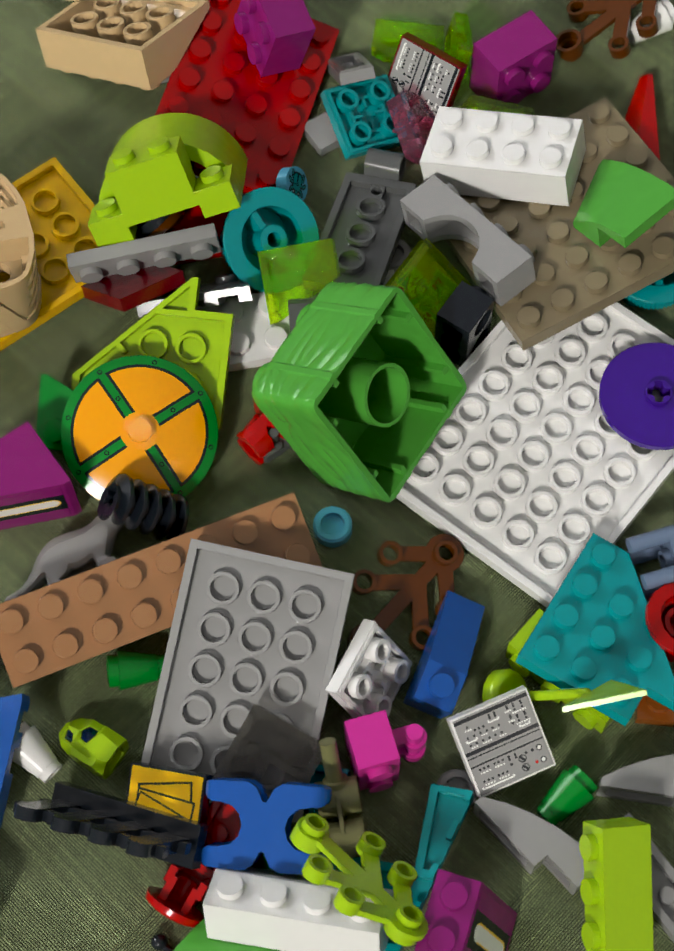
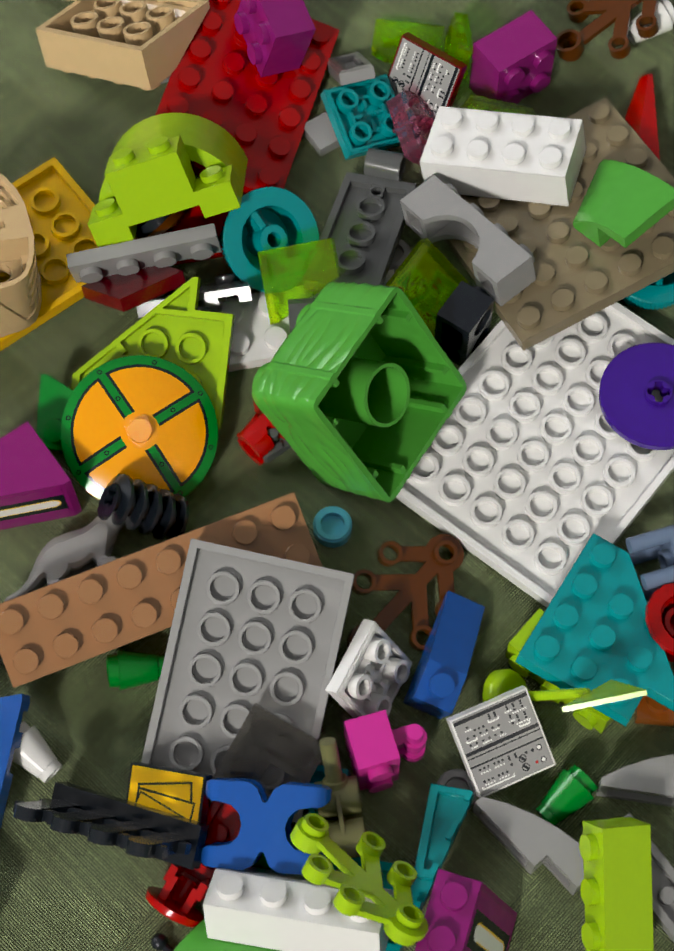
(93, 746): lime rock -> none
(293, 180): tile -> none

